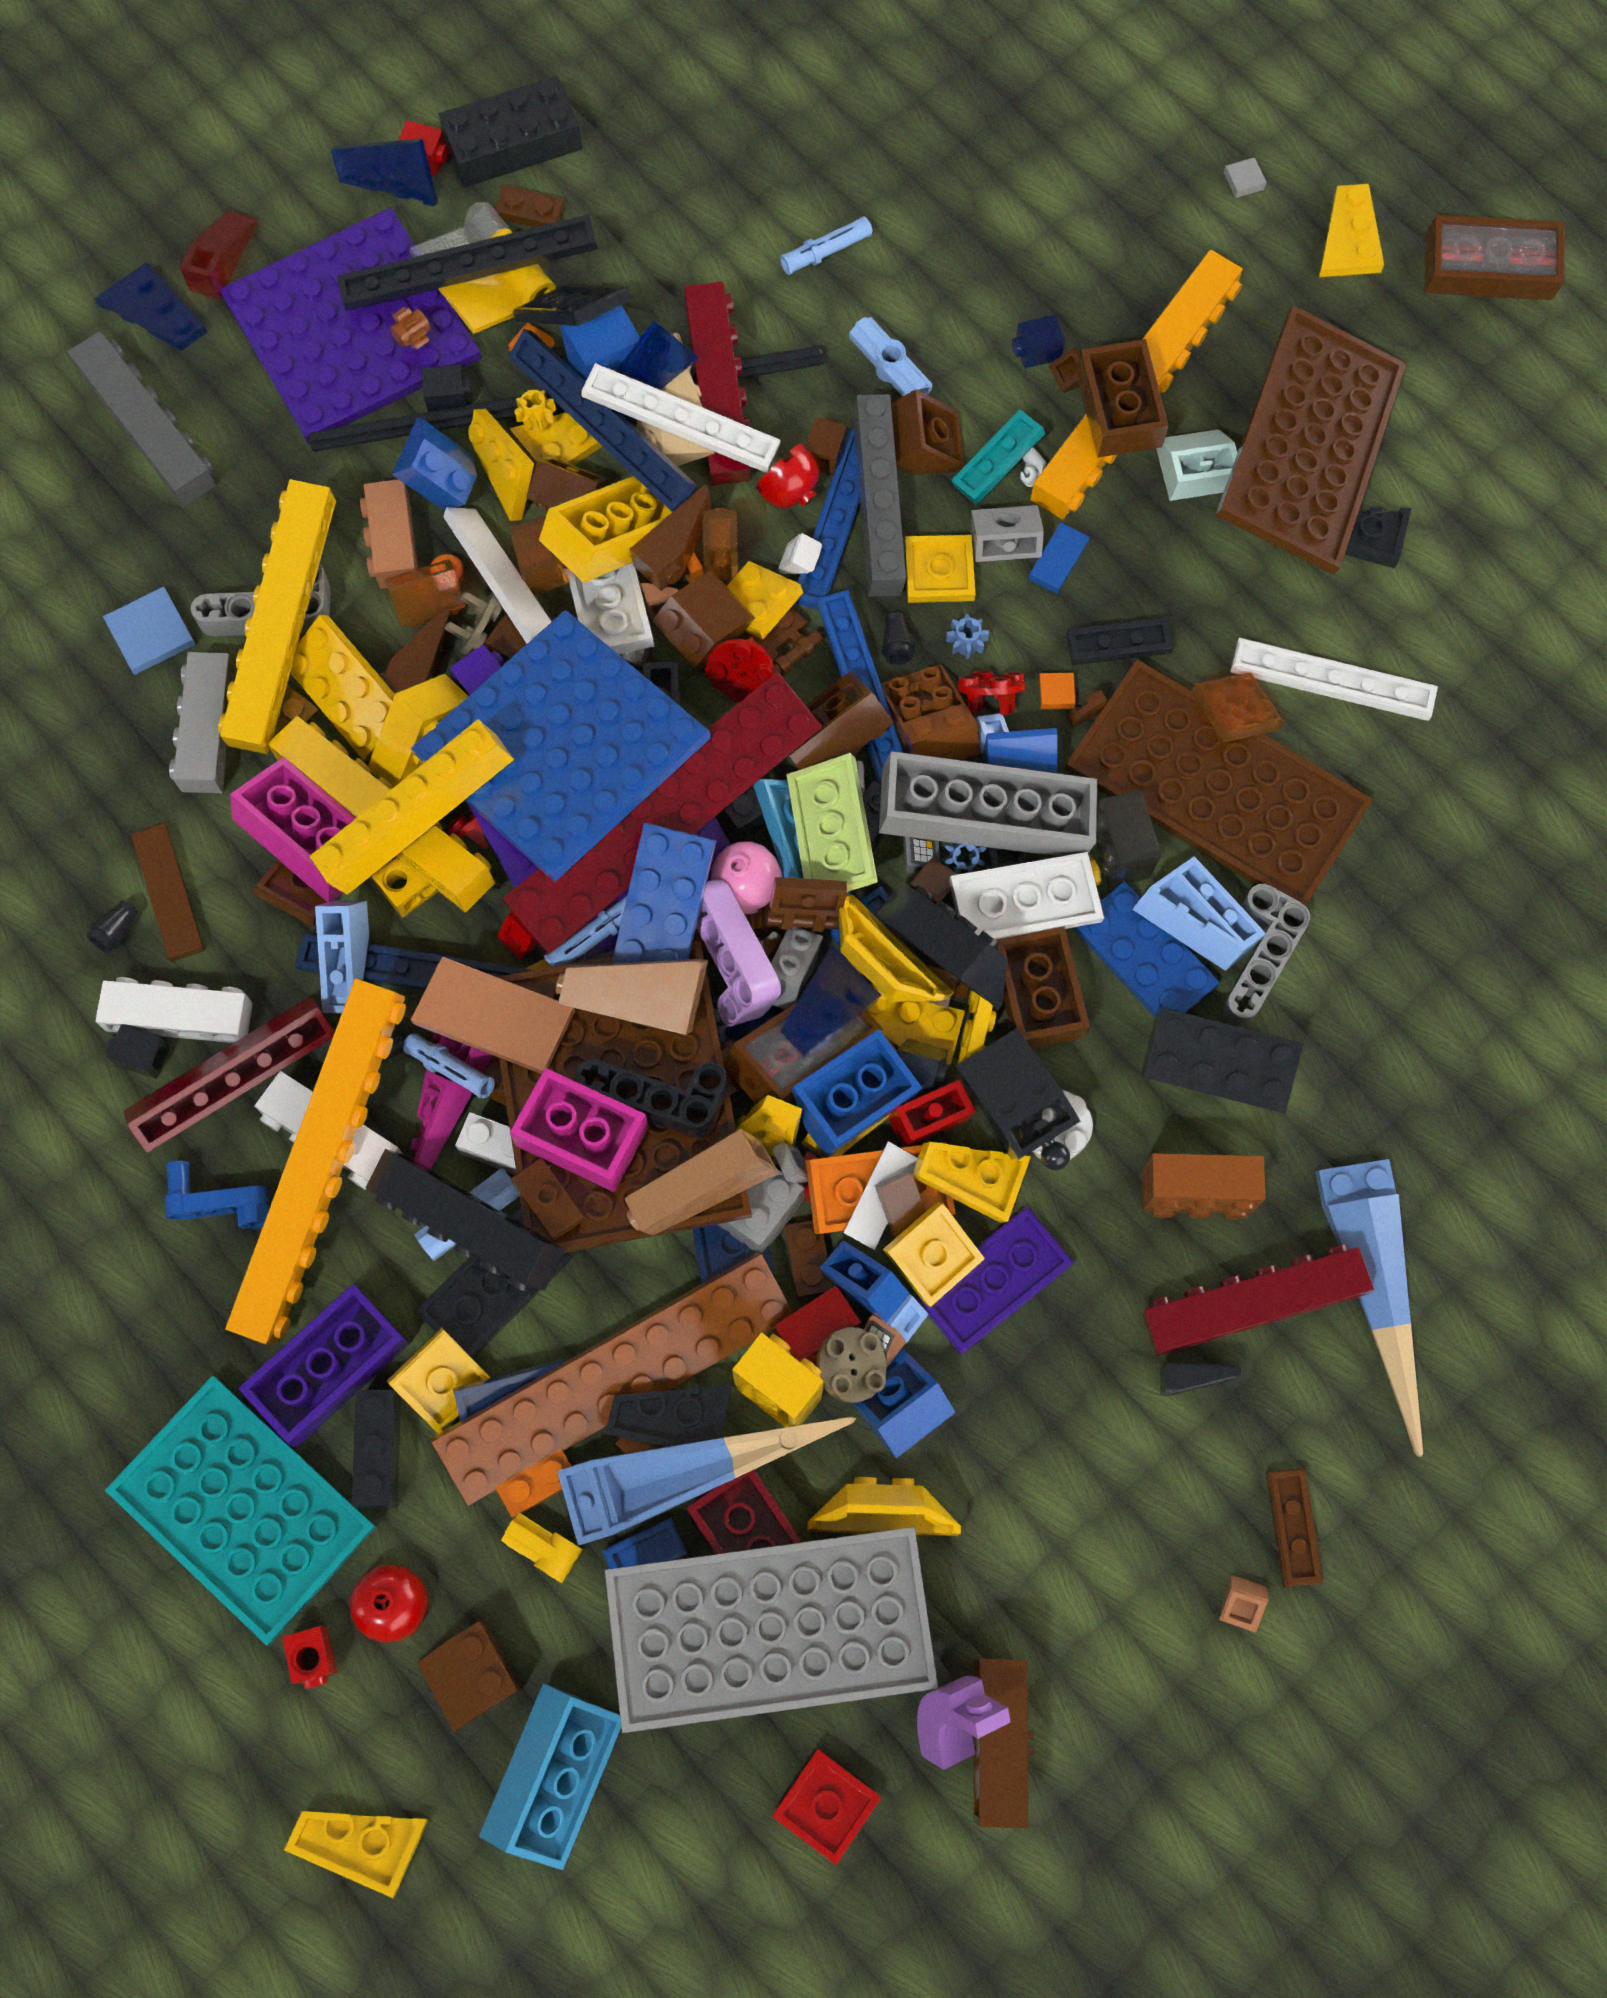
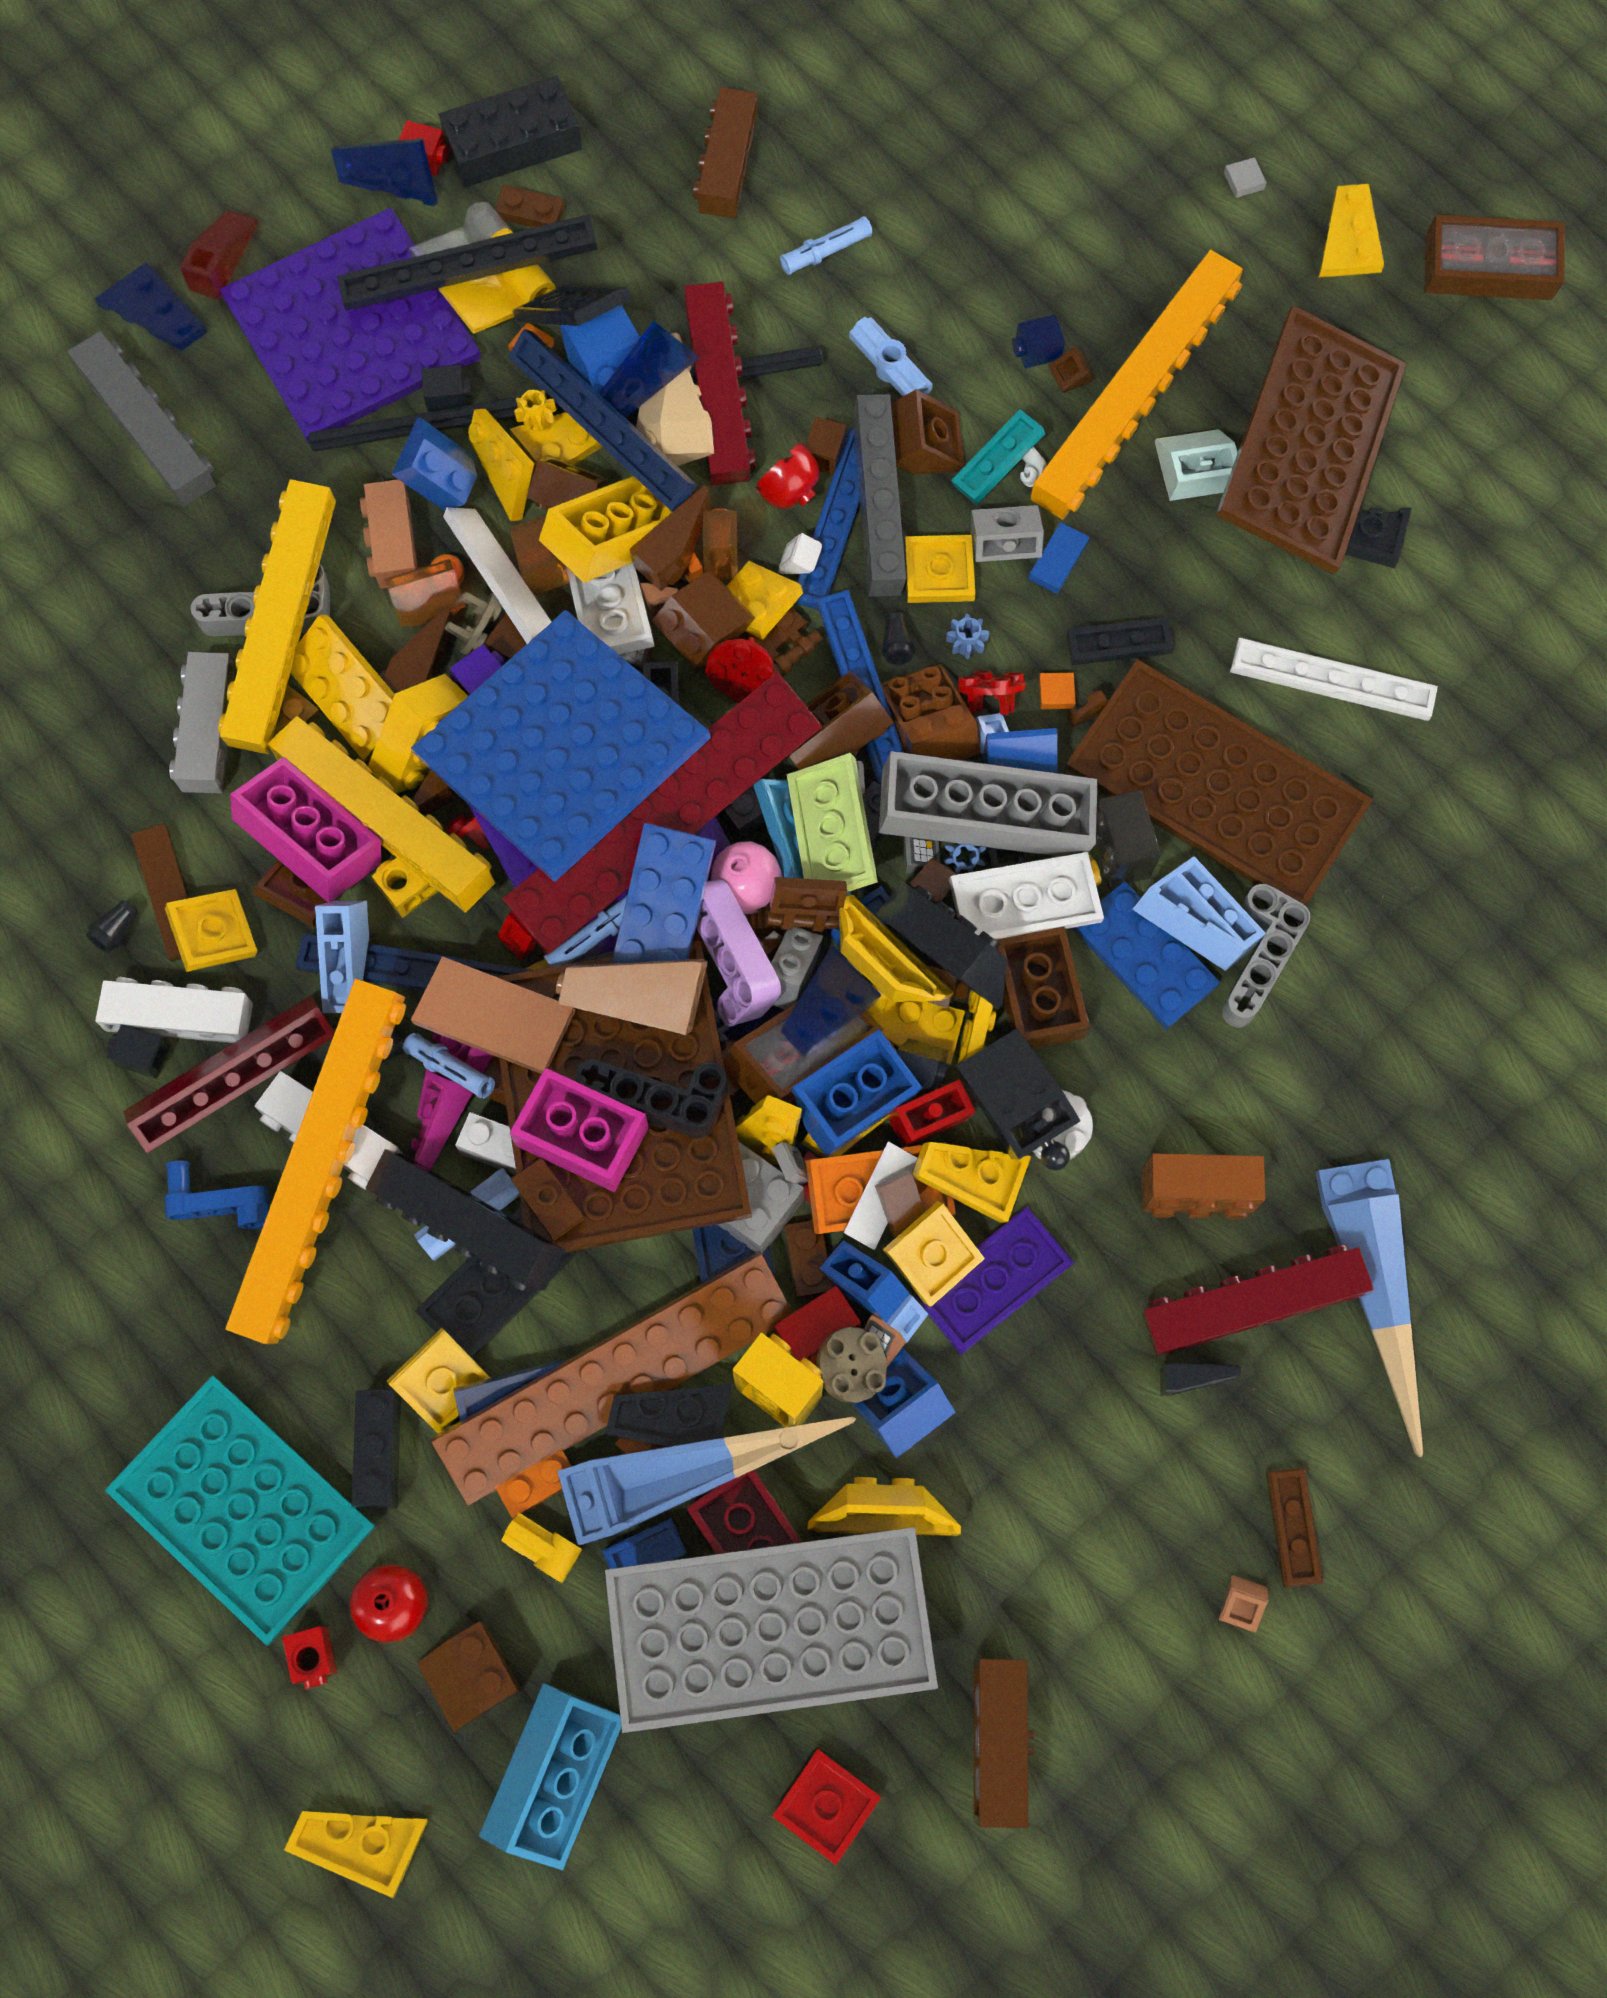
(149, 630): medium blue tile -> none
(210, 930): none -> yellow plate
(323, 1366): dark purple brick -> none
(410, 328): dark orange gear -> none
(411, 807): yellow brick -> none
(680, 418): white tile -> none
(700, 1183): medium nougat slope -> none
(727, 152): none -> reddish brown brick
(952, 1716): medium lavender arch -> none
(1121, 398): reddish brown brick -> none
(1221, 1060): black brick -> none
(1237, 707): clear orange tile -> none

